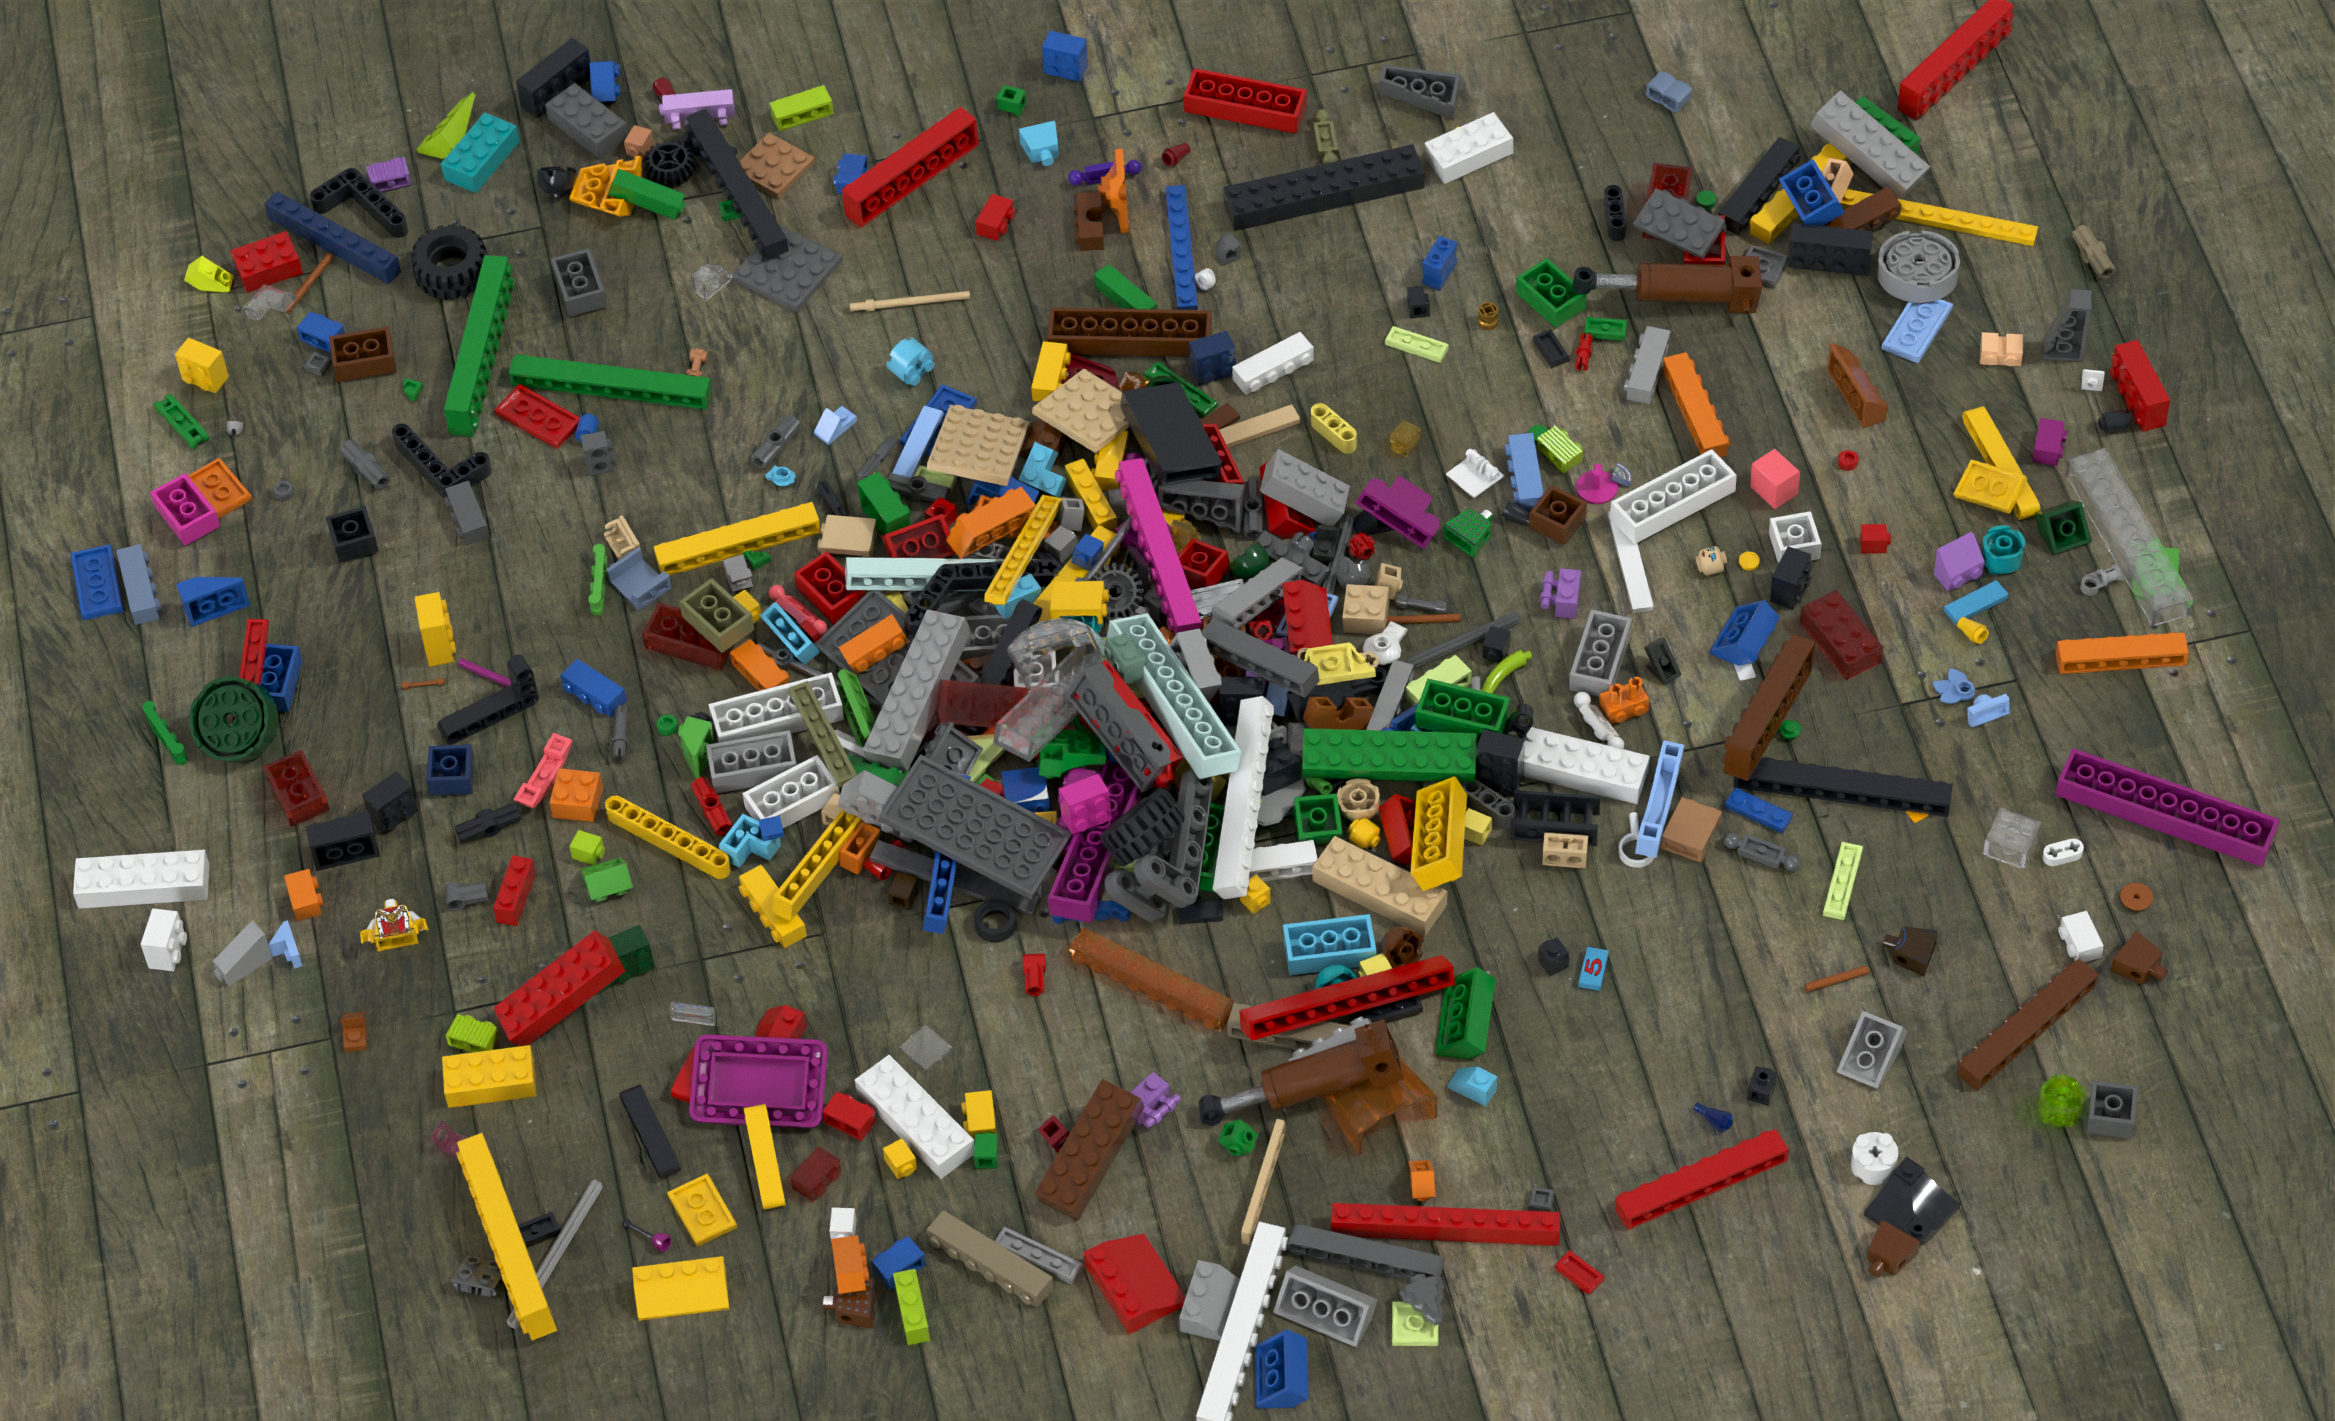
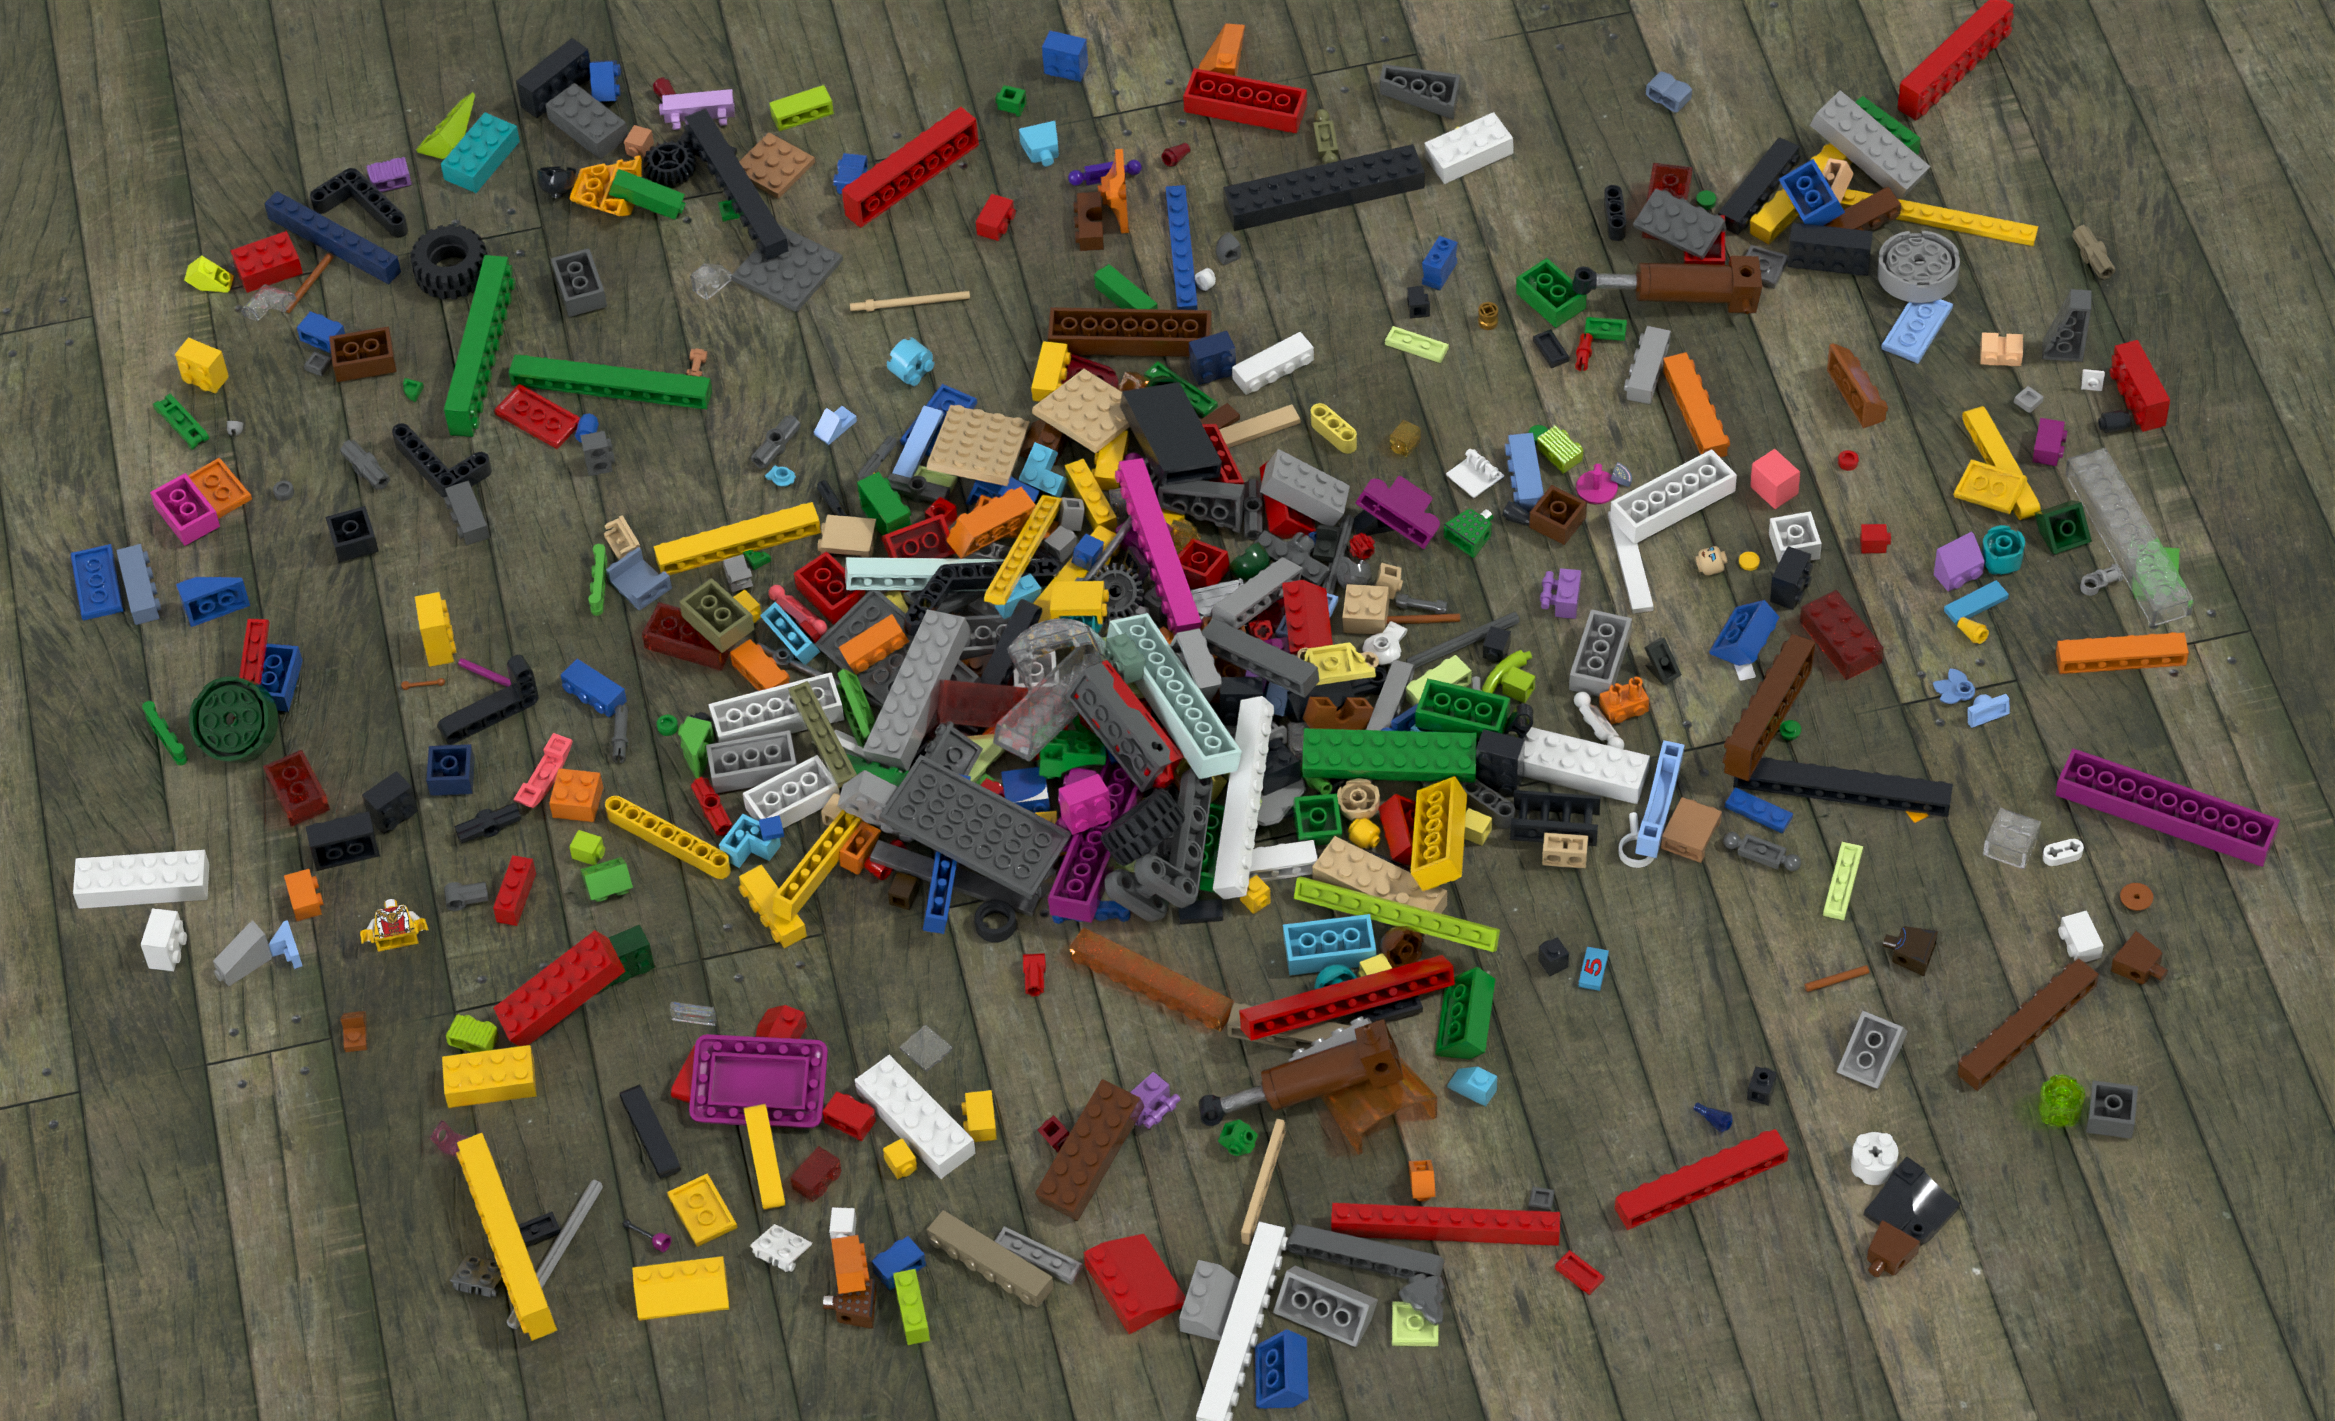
(780, 1247): none -> white hinge
(986, 1151): green brick -> none
(1225, 51): none -> orange wedge
(1397, 914): none -> lime plate
(1518, 684): none -> lime brick
(2028, 399): none -> light grey plate

